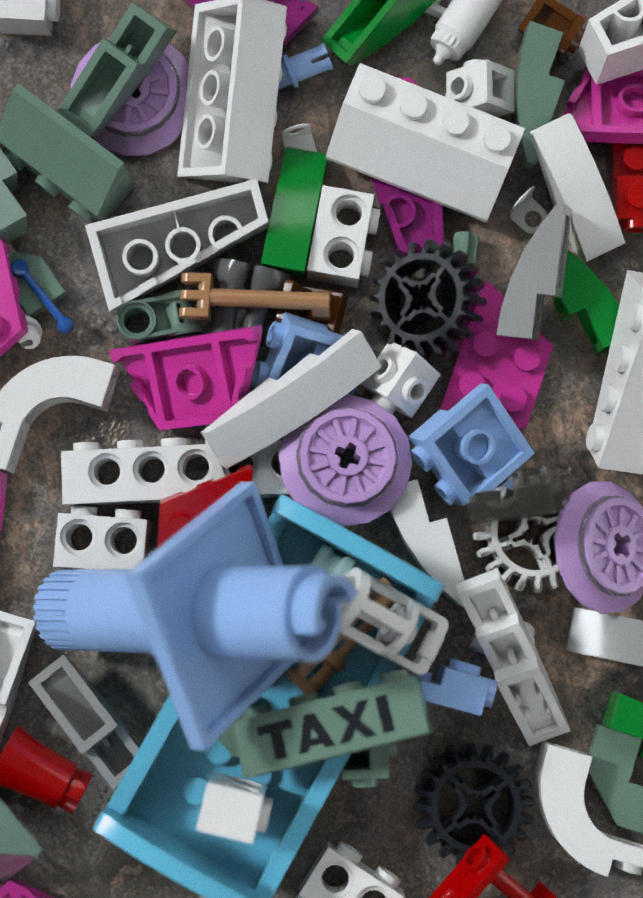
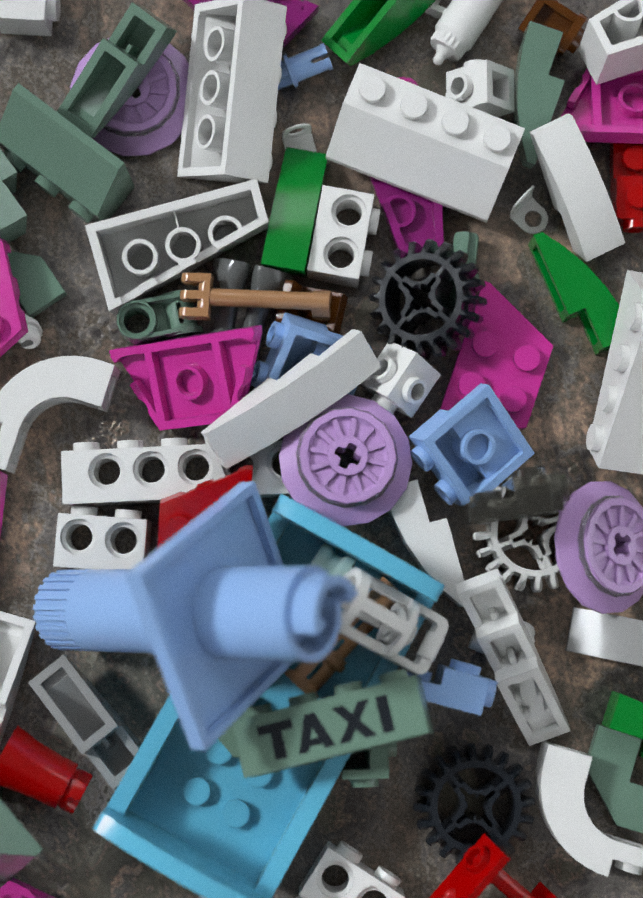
(21, 269): blue hinge -> none
(234, 808): white brick -> none
(536, 275): light grey slope -> none

